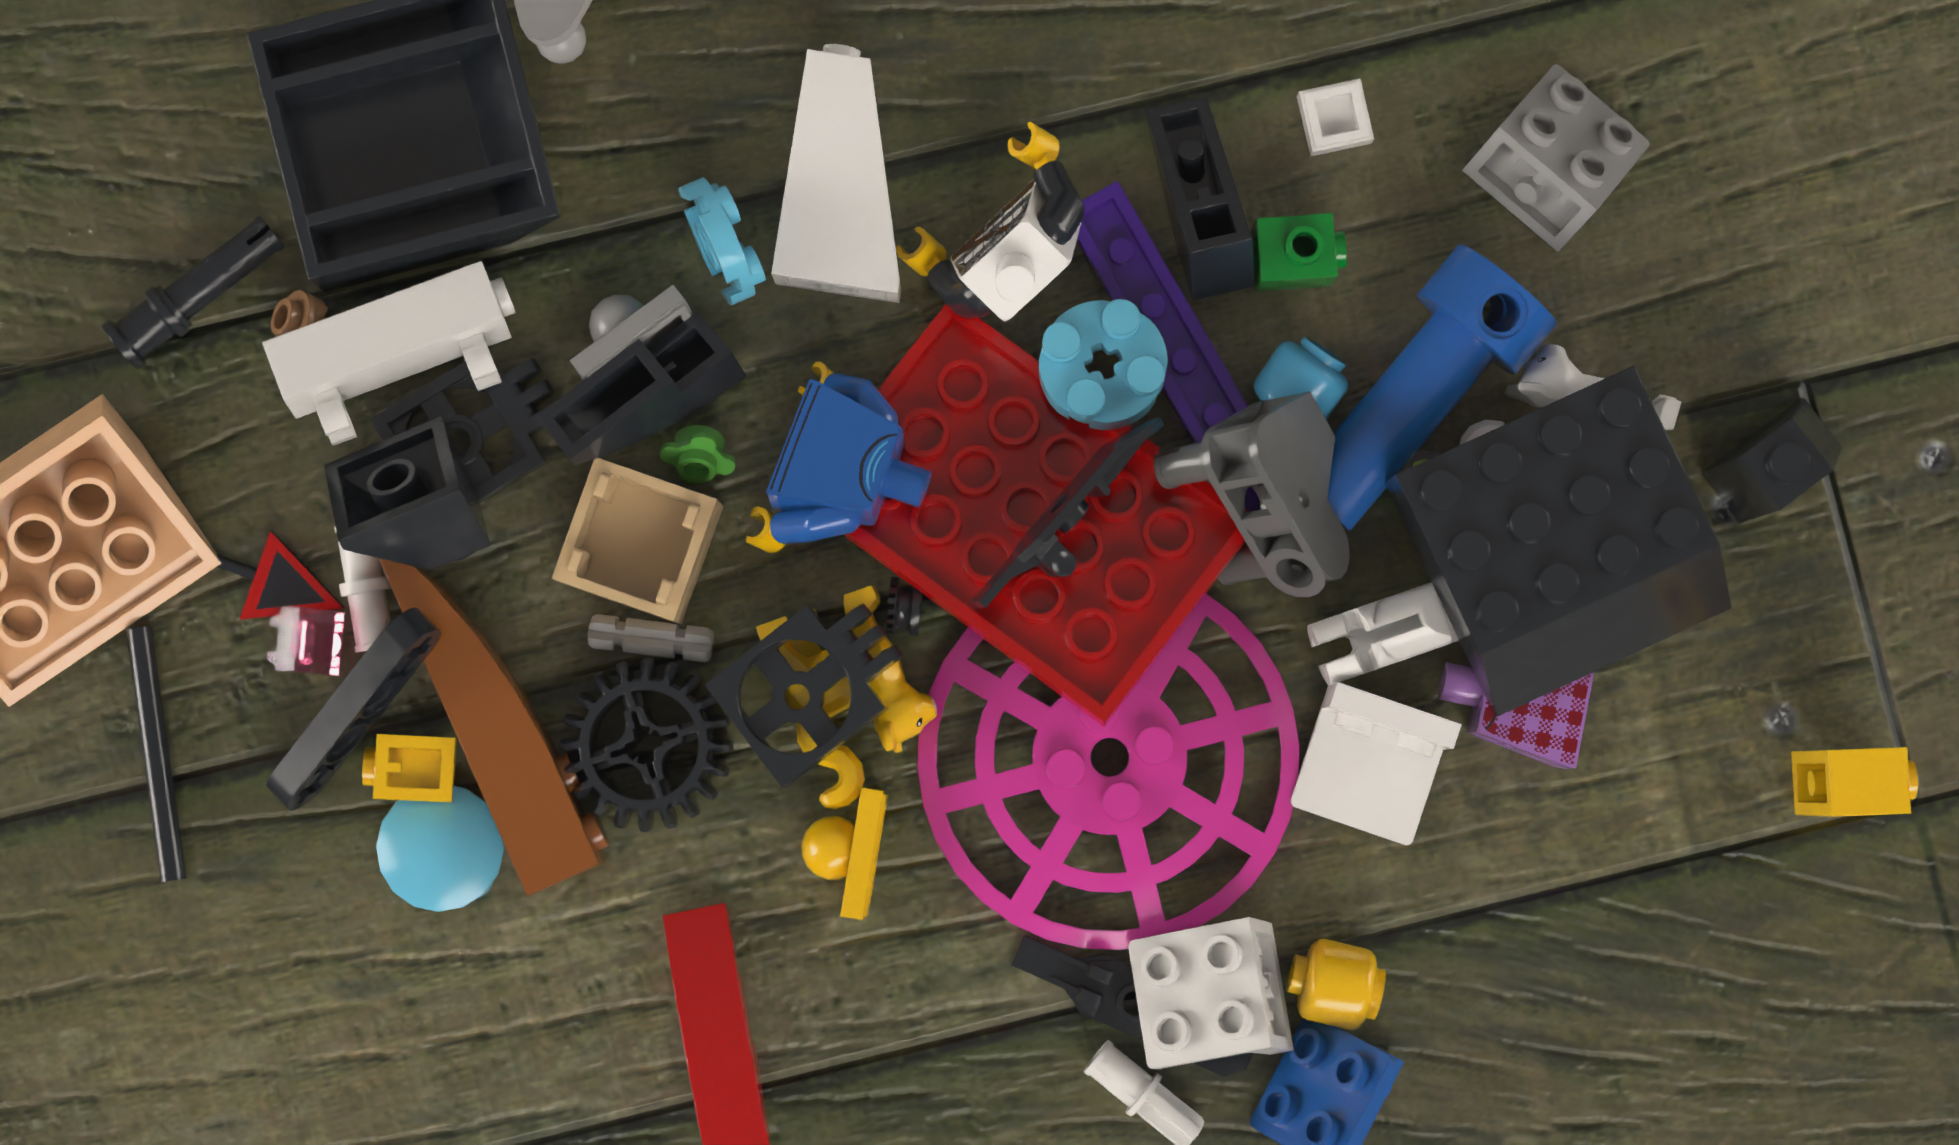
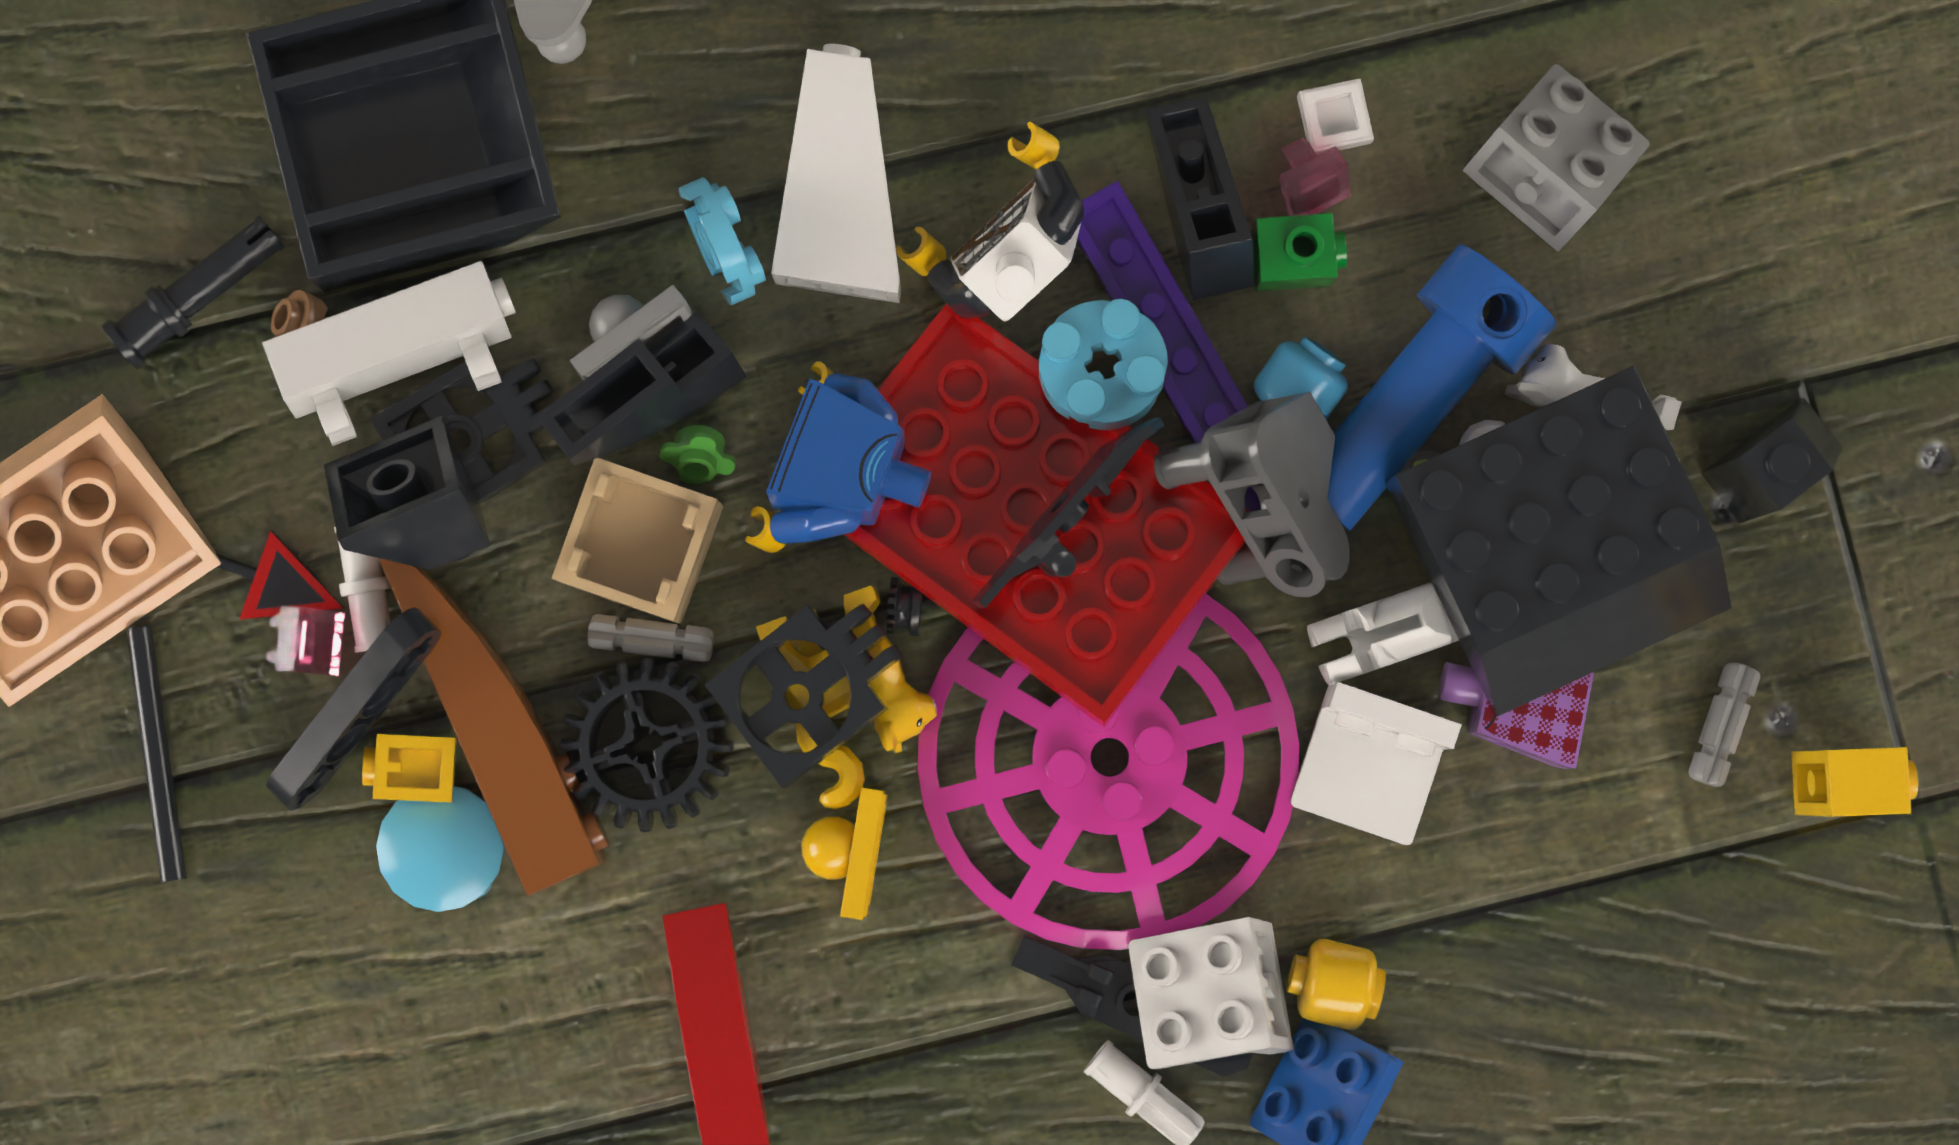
(1312, 180): none -> clear pink tile
(1724, 724): none -> light grey axle

